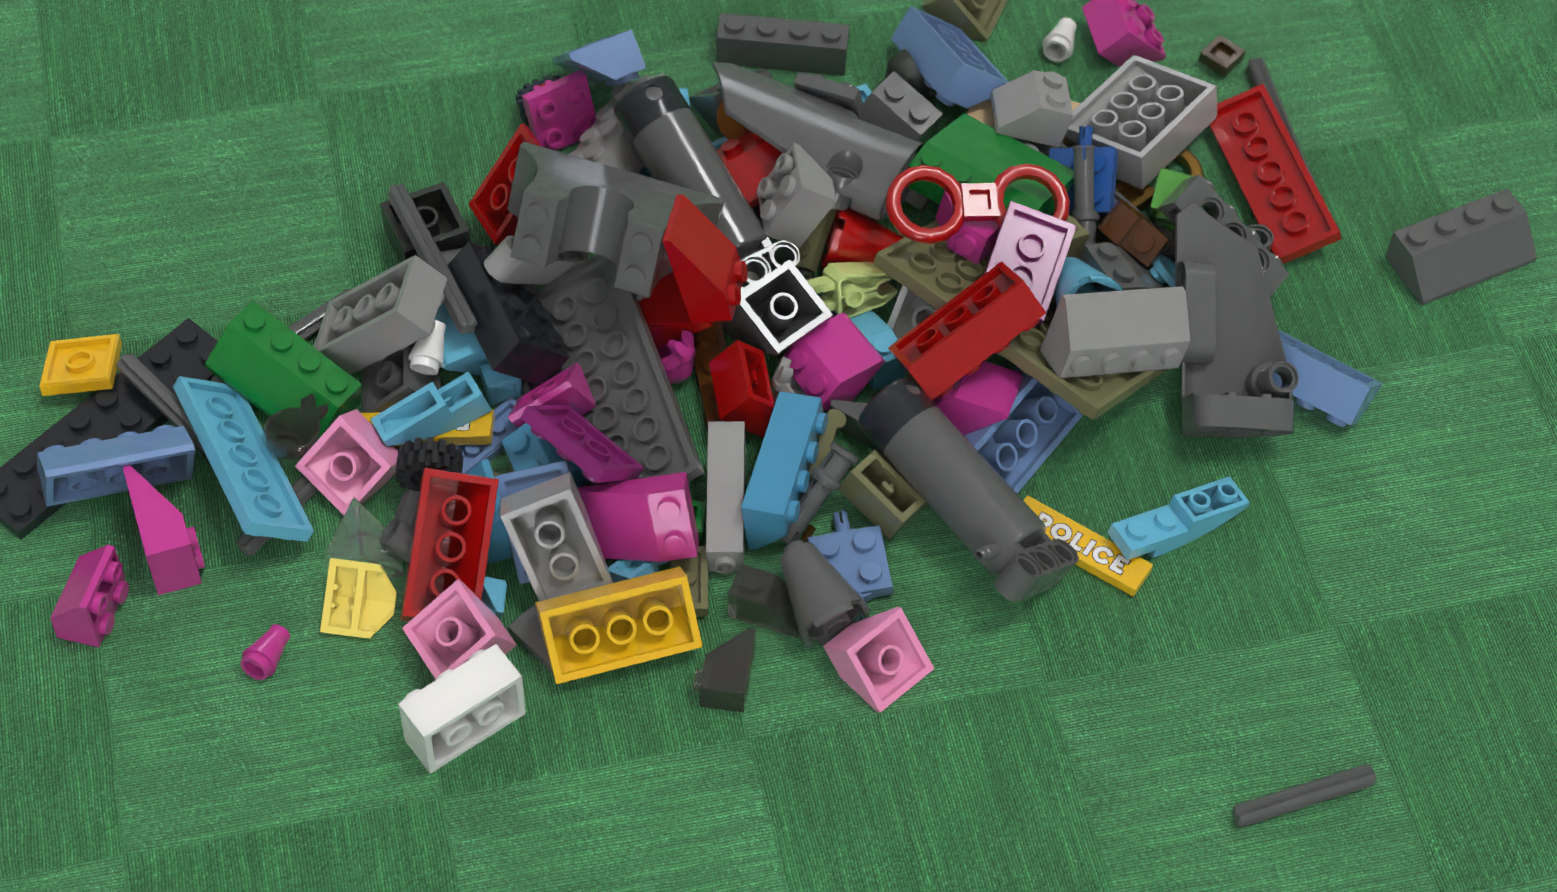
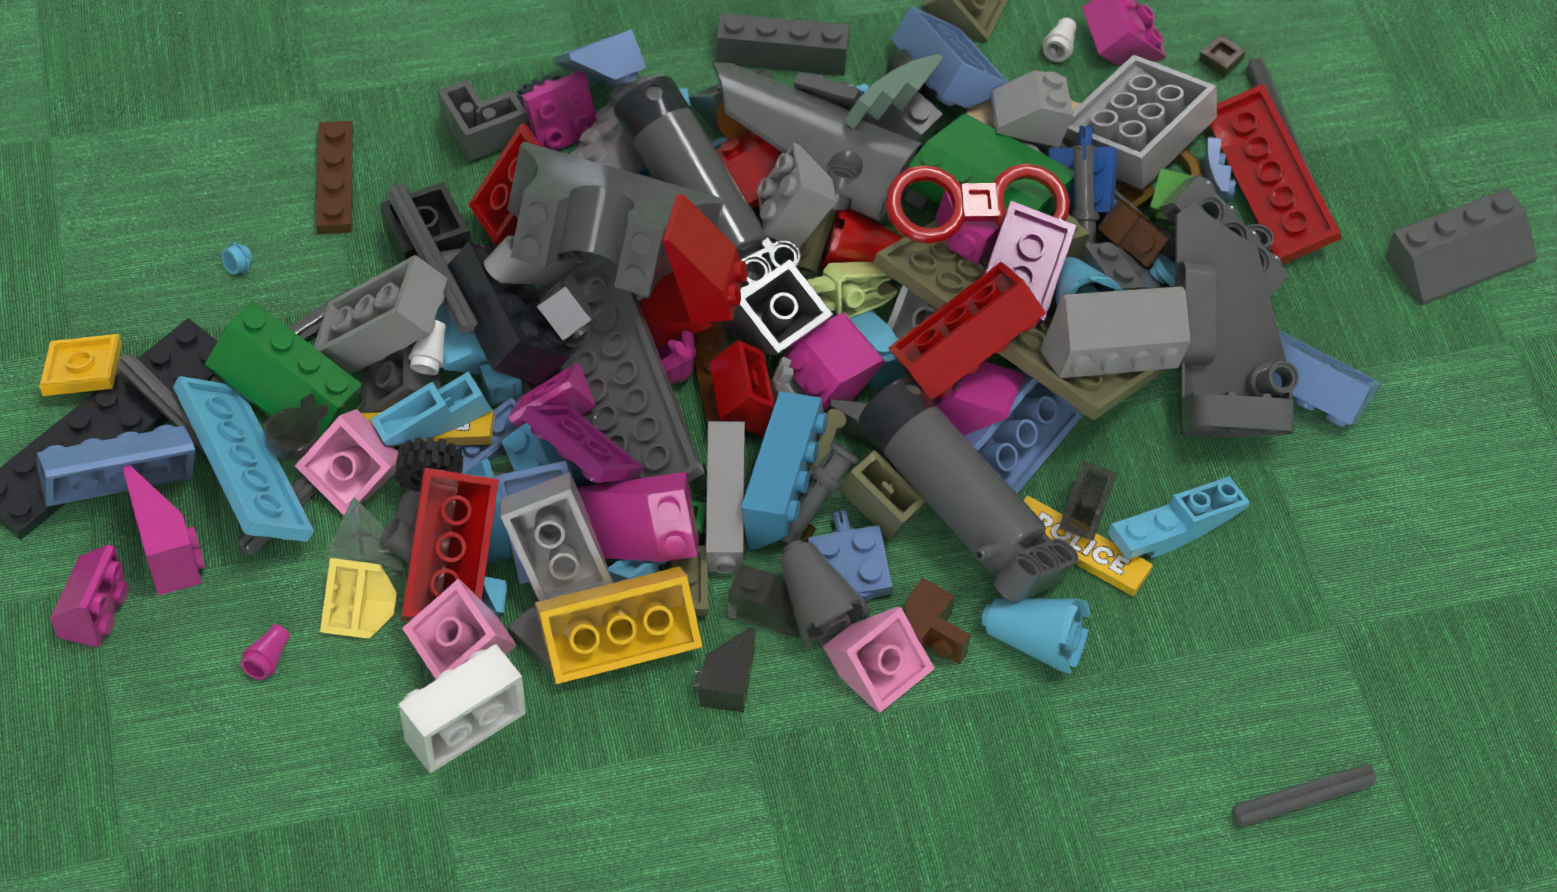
(236, 258): none -> medium azure plate
(334, 177): none -> reddish brown plate
(477, 124): none -> dark grey brick
(566, 308): none -> slope
(894, 88): none -> sand green slope
(928, 613): none -> reddish brown brick
(1041, 628): none -> medium azure cone
(1087, 500): none -> clear smoke slope
(1216, 171): none -> medium blue slope

